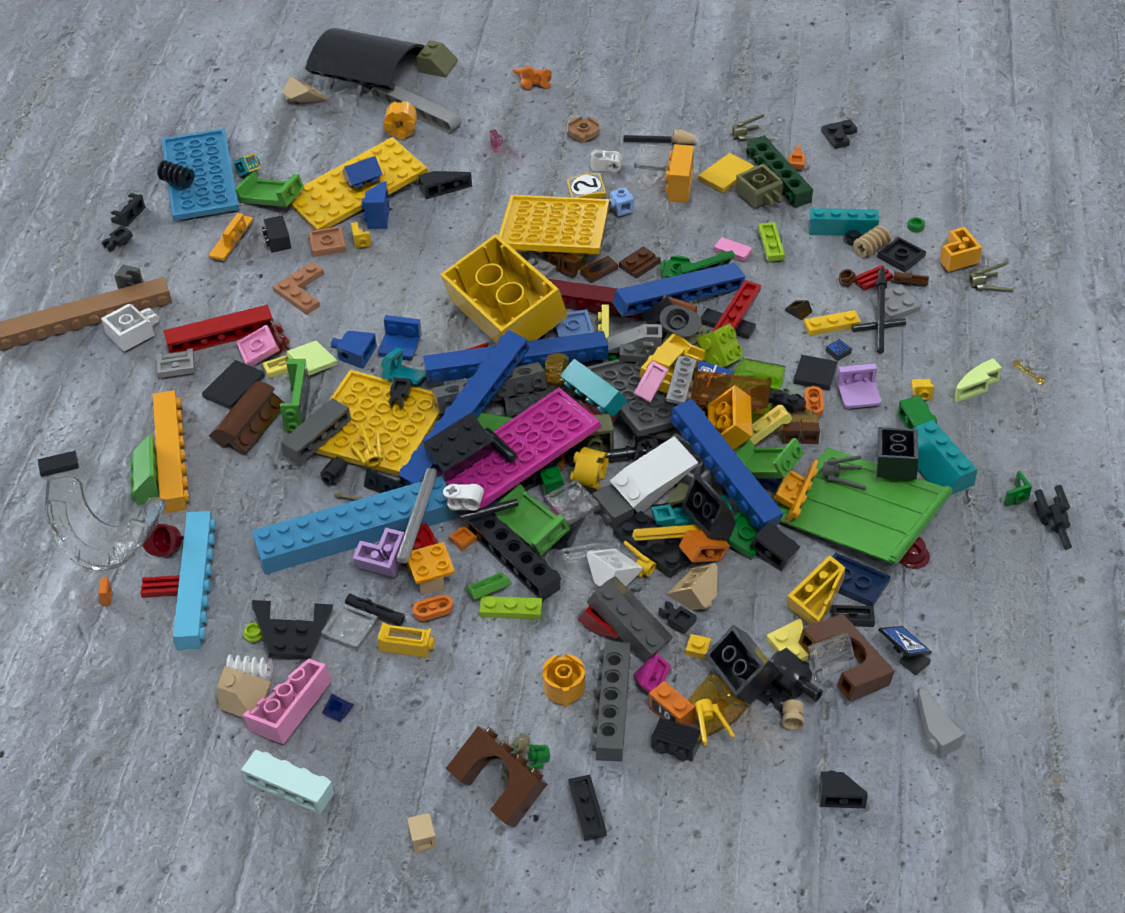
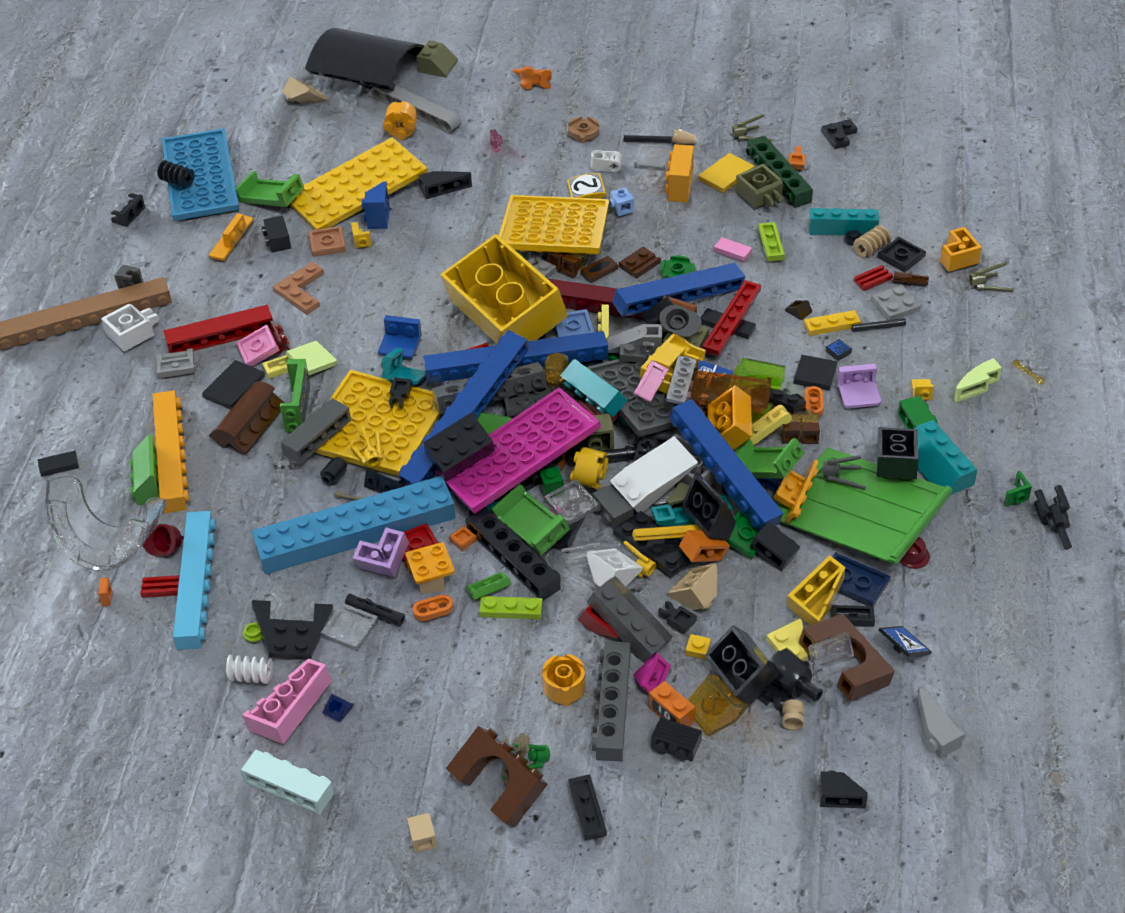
(118, 236): black plate -> none
(240, 691): tan slope -> none
(246, 164): teal slope -> none
(355, 347): blue torso -> none
(362, 171): blue slope -> none
(405, 640): yellow window -> none
(416, 516): light grey axle -> none
(465, 498): white piece -> none
(489, 509): black bar -> none
(506, 451): black axle -> none
(705, 712): yellow plant -> none
(715, 261): green plate -> none
(721, 346): lime bracket -> none
(847, 277): reddish brown plate -> none
(881, 284): black bar -> none
(915, 664): pearl dark grey tile -> none
(916, 224): green tile -> none

